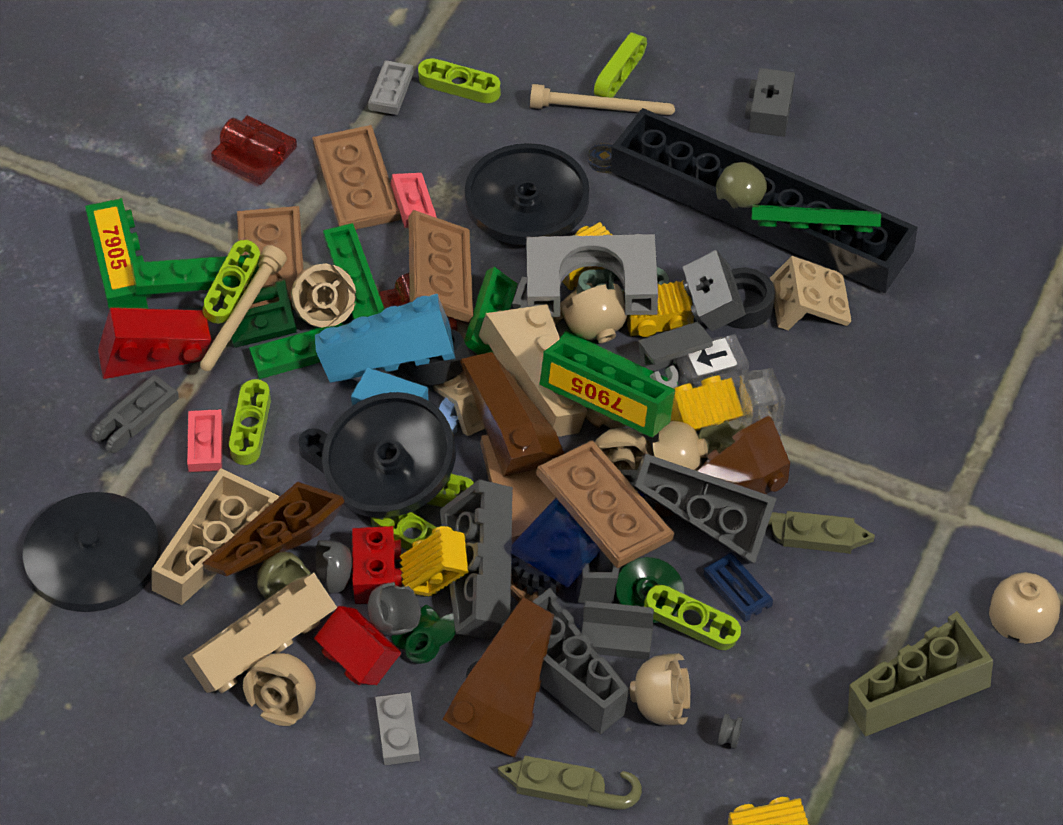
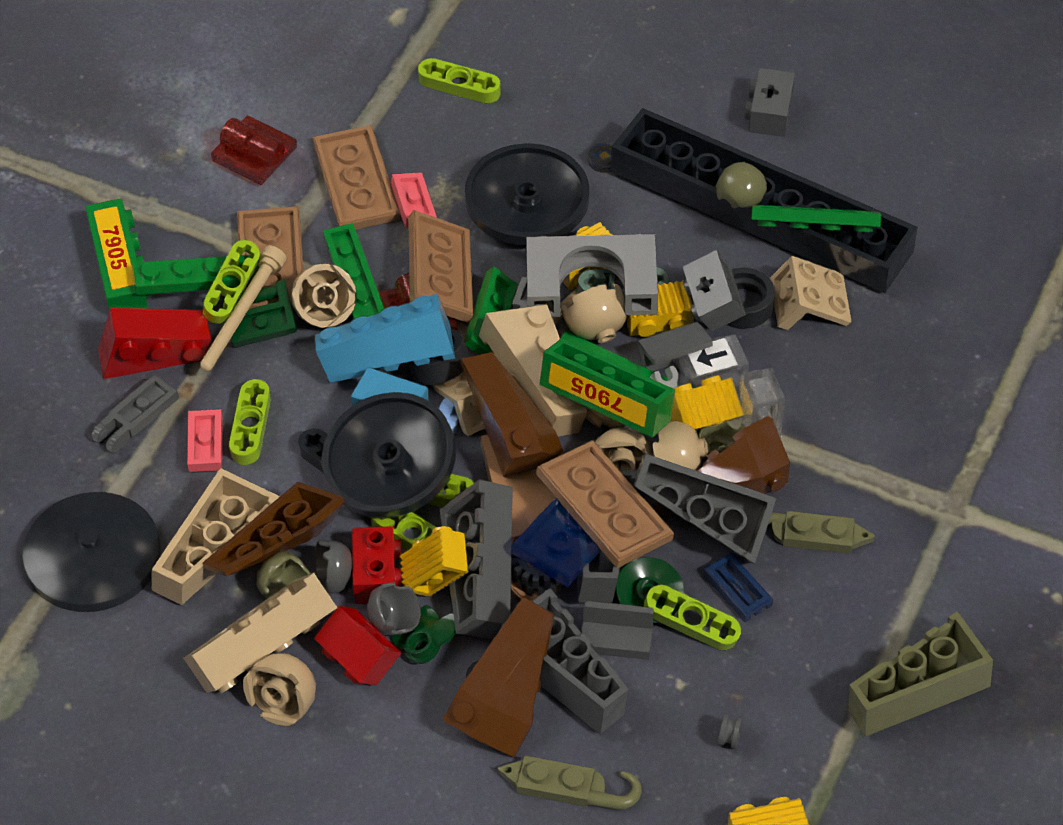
(286, 353): green plate -> none
(390, 87): light grey plate -> none
(397, 728): light grey plate -> none
(543, 97): tan piece -> none
(620, 65): lime beam -> none
(662, 690): tan cylinder -> none
(1025, 608): tan cylinder -> none

